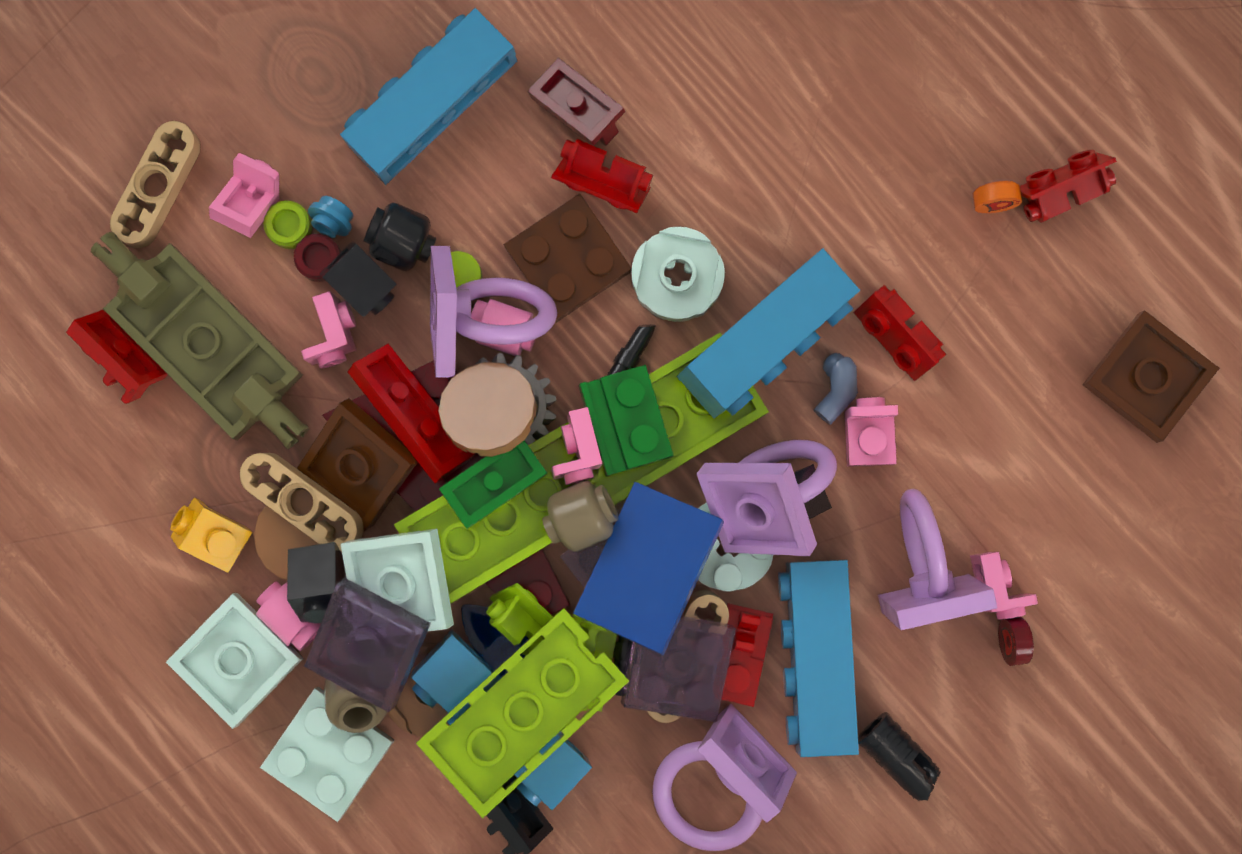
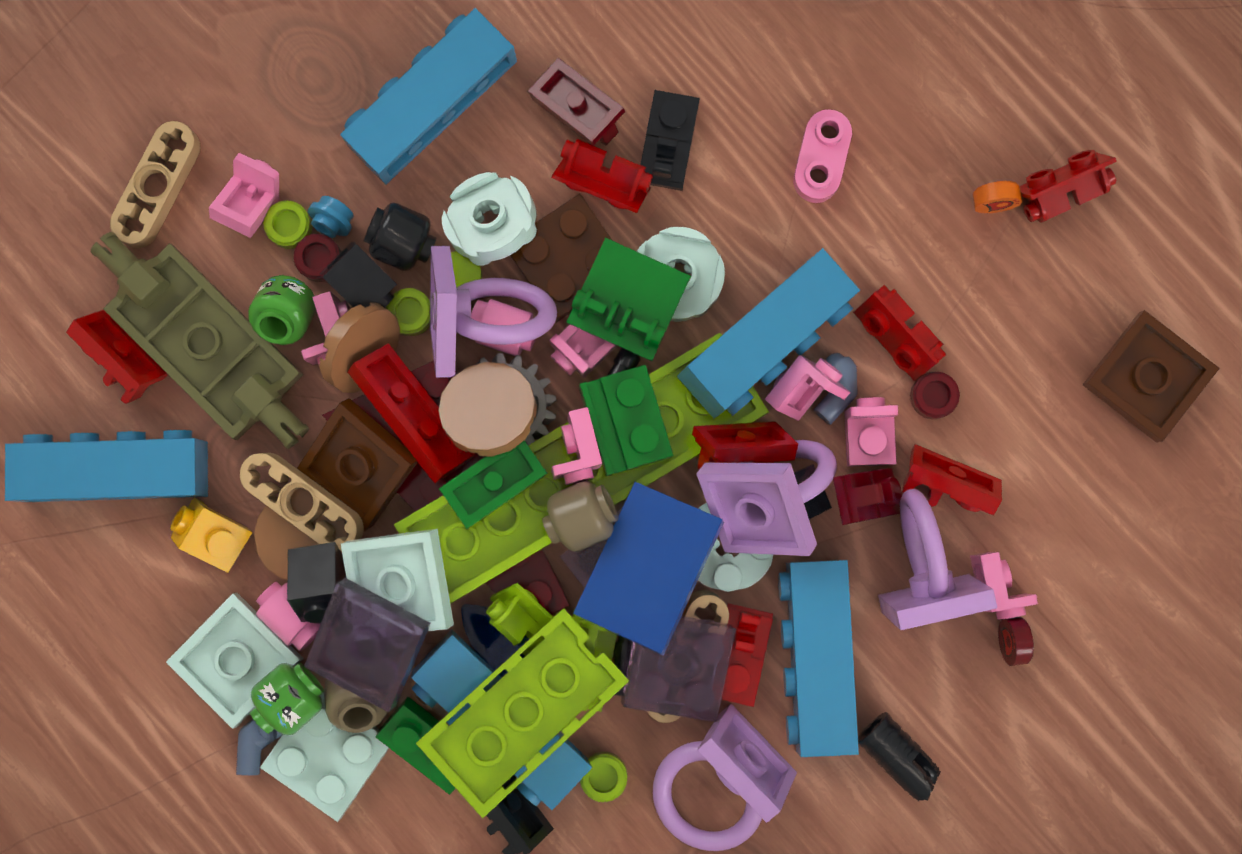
(106, 469): none -> dark azure brick
(250, 743): none -> sand blue arm
(282, 310): none -> bright green head
(286, 699): none -> bright green head
(354, 337): none -> medium nougat tile
(402, 732): none -> green plate
(411, 310): none -> lime tile
(503, 235): none -> light aqua plate
(579, 350): none -> bright pink bracket
(606, 777): none -> lime tile
(628, 299): none -> green hinge
(669, 138): none -> black plate
(744, 443): none -> red plate
(802, 384): none -> bright pink bracket
(822, 154): none -> bright pink plate
(867, 495): none -> dark red plate
(934, 395): none -> dark red tile
(964, 484): none -> red plate

